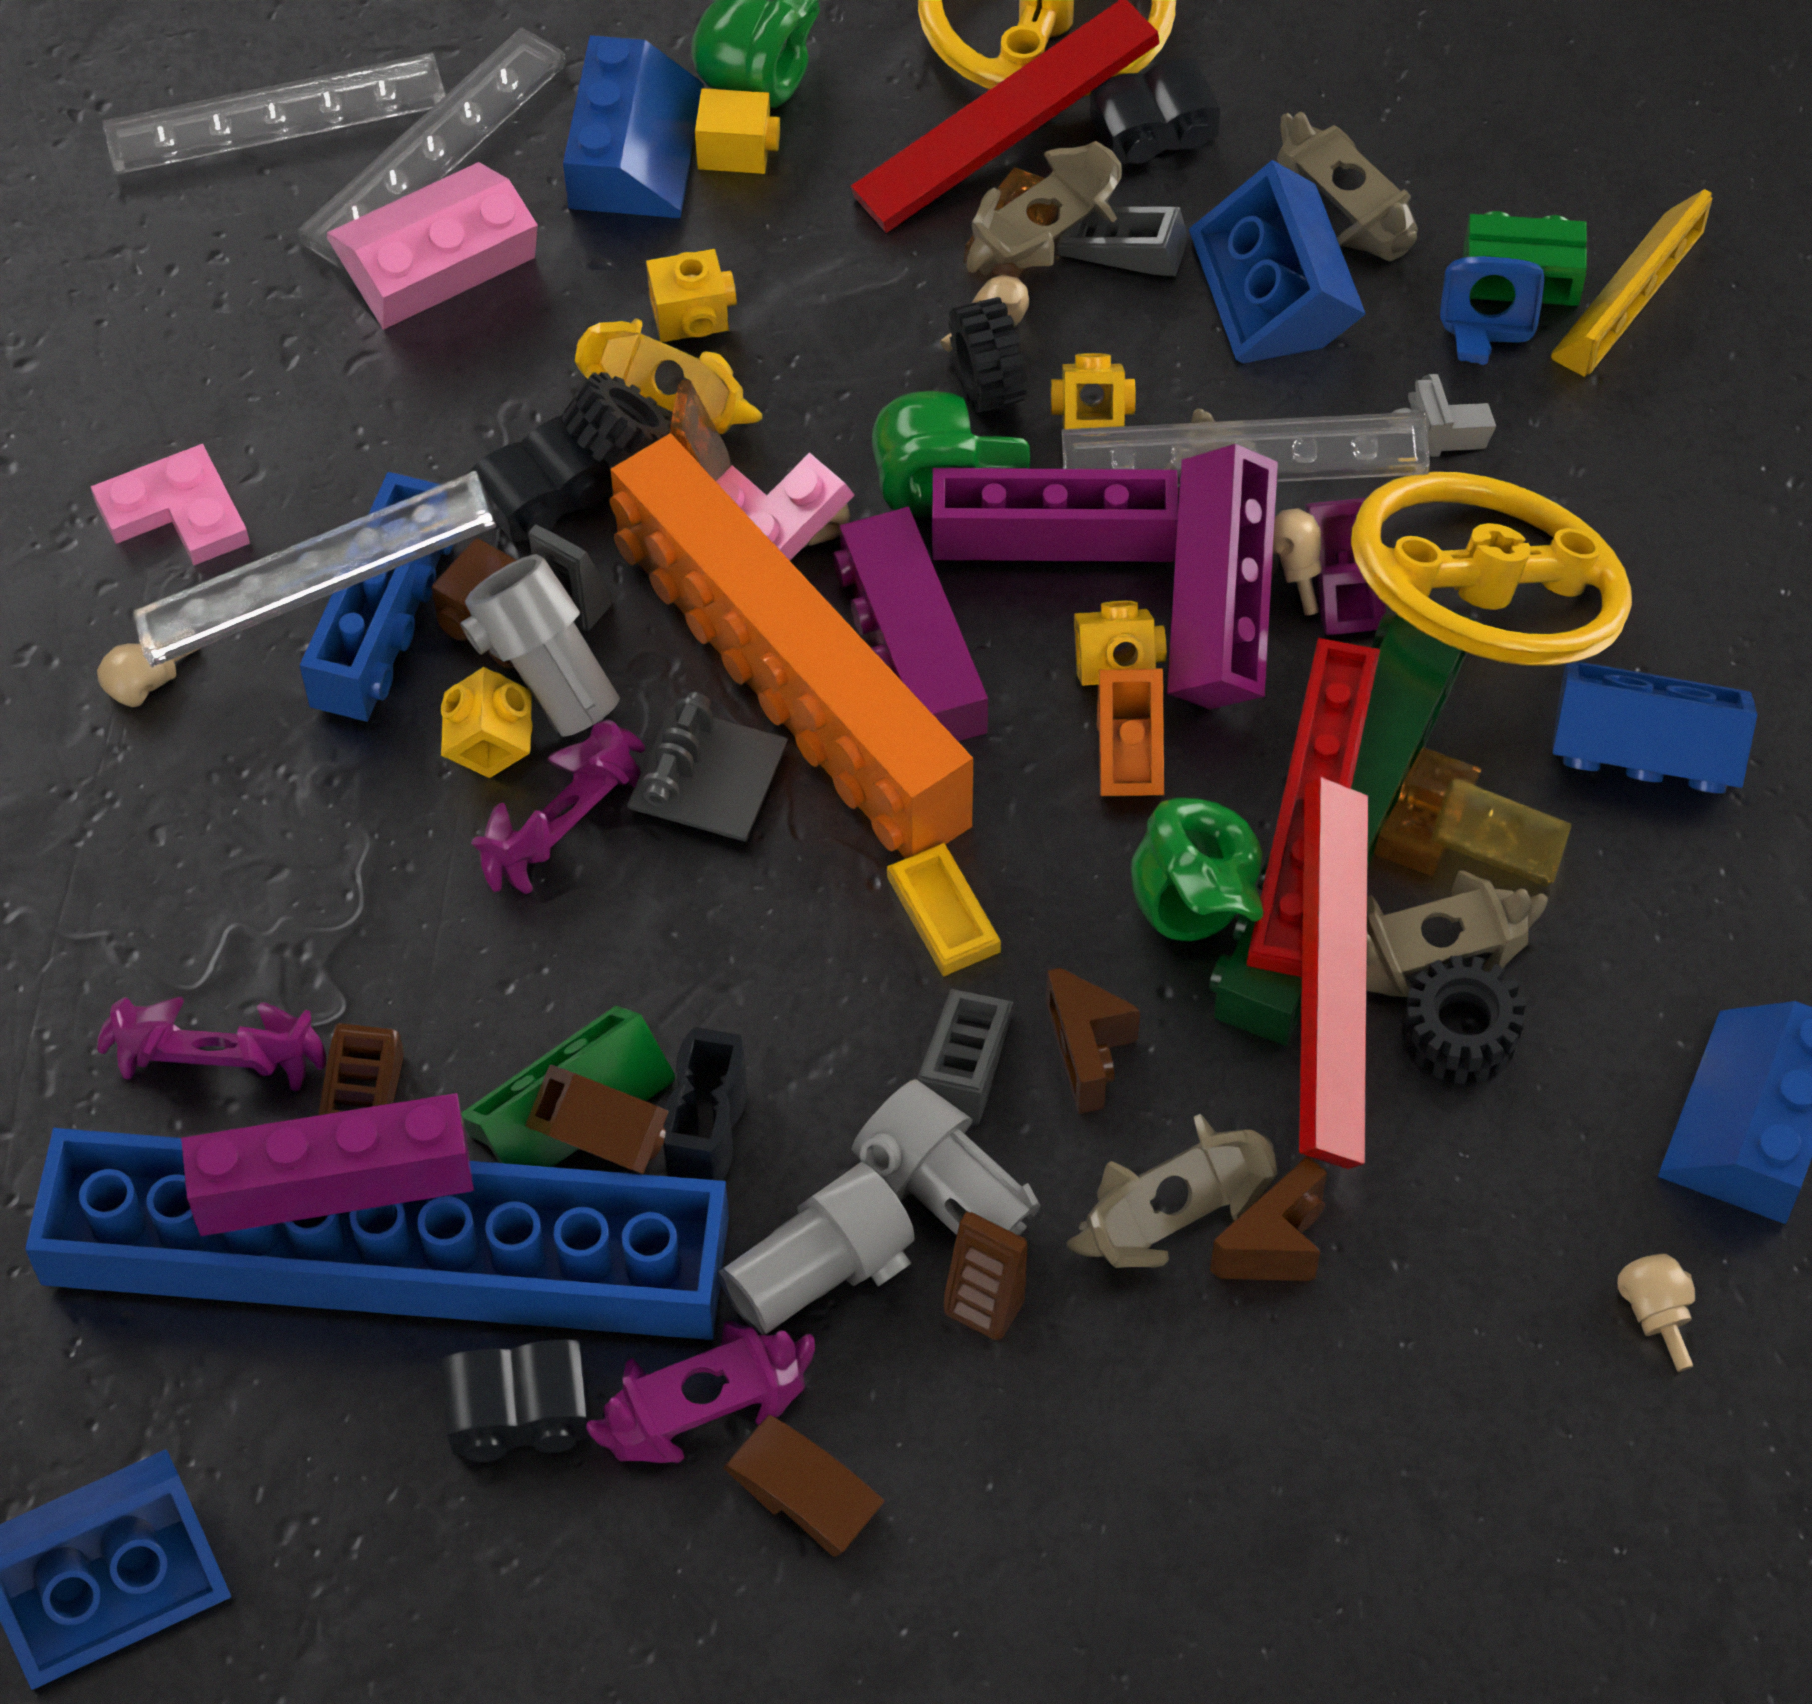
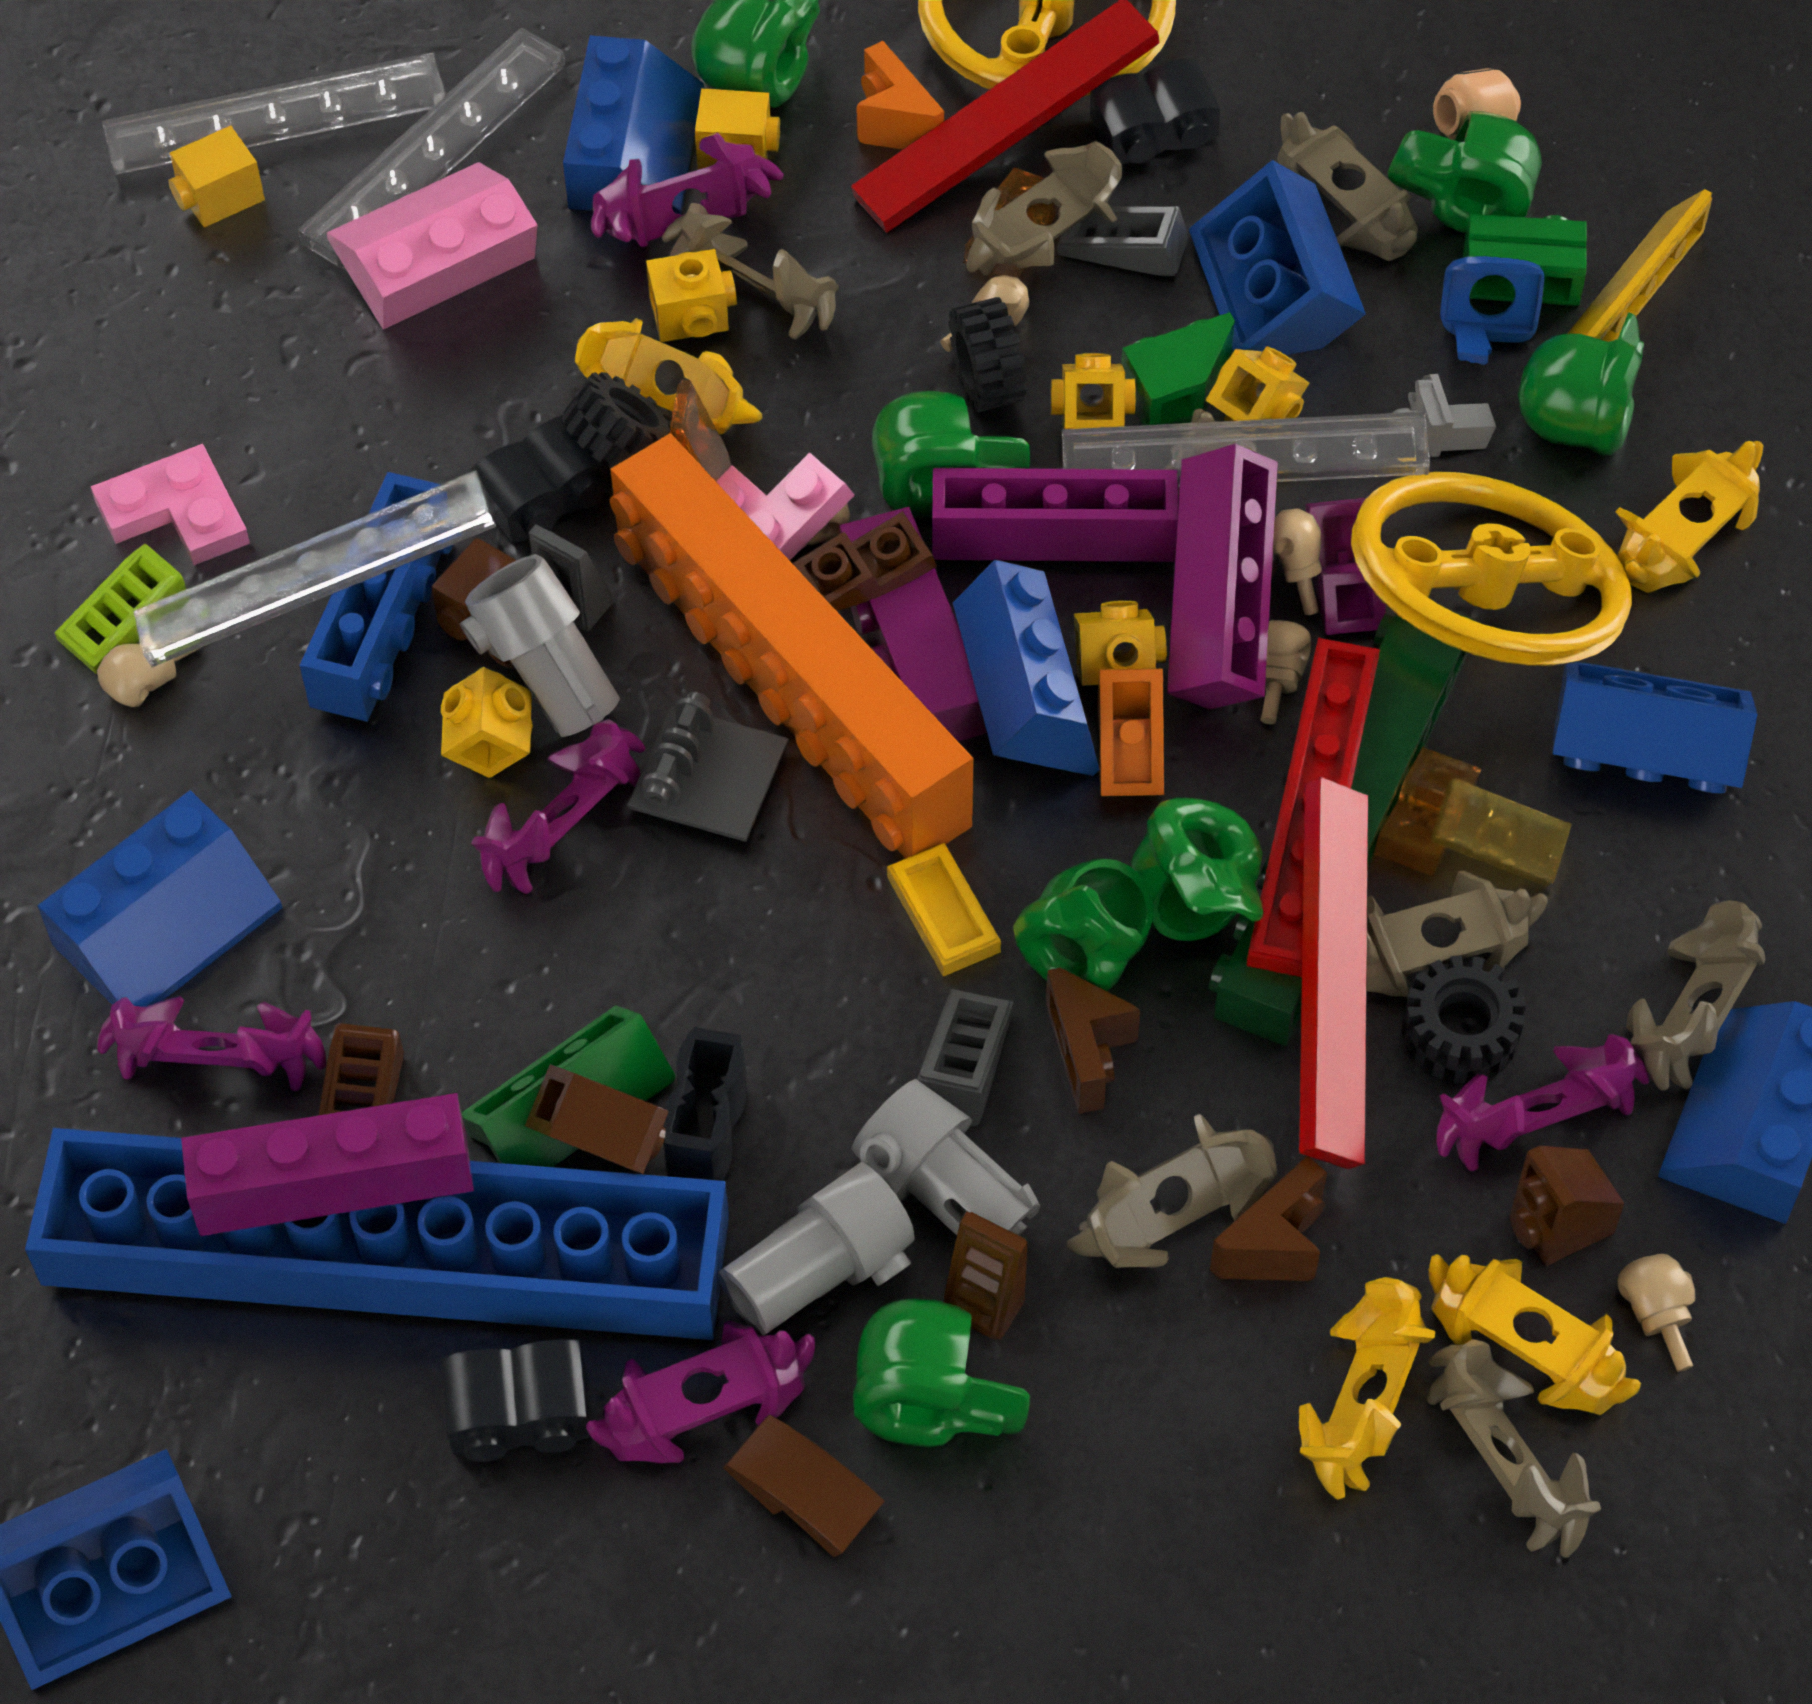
(126, 581): none -> lime slope
(159, 905): none -> blue slope
(215, 177): none -> yellow brick
(646, 211): none -> magenta piece
(791, 286): none -> dark tan piece
(869, 566): none -> reddish brown slope
(896, 103): none -> orange slope
(916, 1381): none -> green piece
(1023, 670): none -> blue slope
(1087, 922): none -> green piece
(1178, 369): none -> green slope
(1258, 386): none -> yellow brick
(1286, 660): none -> tan piece
(1387, 1338): none -> yellow piece
(1474, 91): none -> light nougat head
(1475, 1393): none -> dark tan piece
(1481, 171): none -> green piece
(1489, 1297): none -> yellow piece
(1563, 1203): none -> reddish brown slope
(1582, 388): none -> green piece
(1594, 1079): none -> magenta piece
(1663, 544): none -> yellow piece
(1725, 957): none -> dark tan piece

